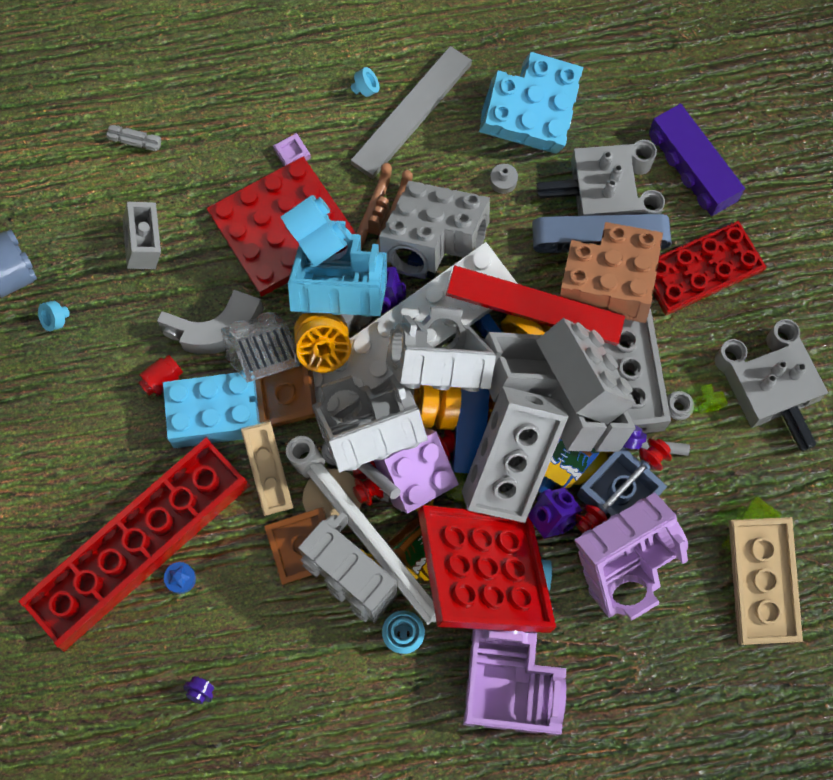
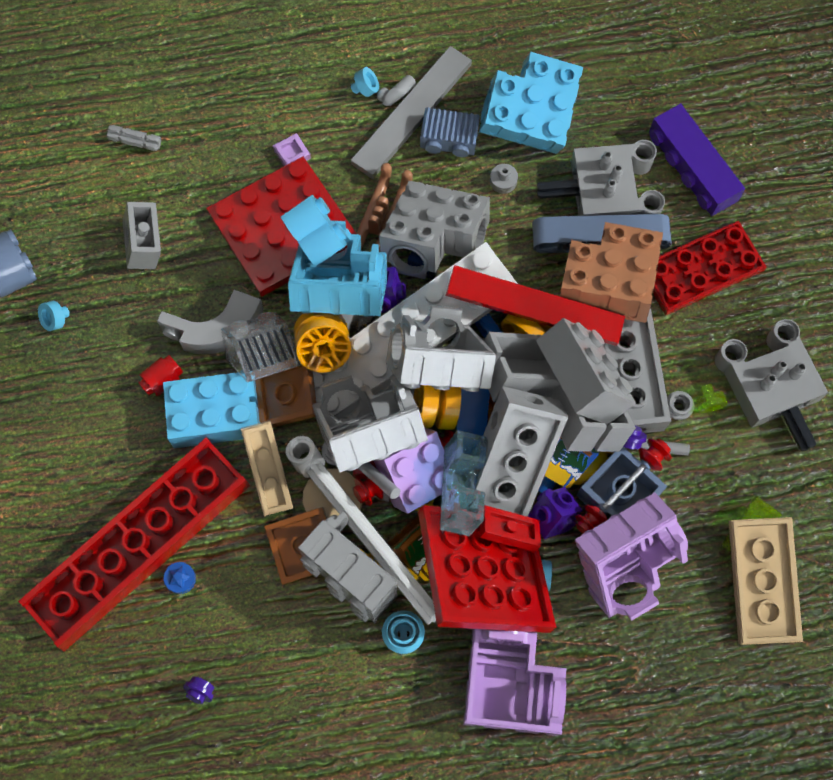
(391, 96): none -> light grey arm
(449, 132): none -> sand blue brick
(461, 503): none -> clear light blue arch
(510, 529): none -> red plate

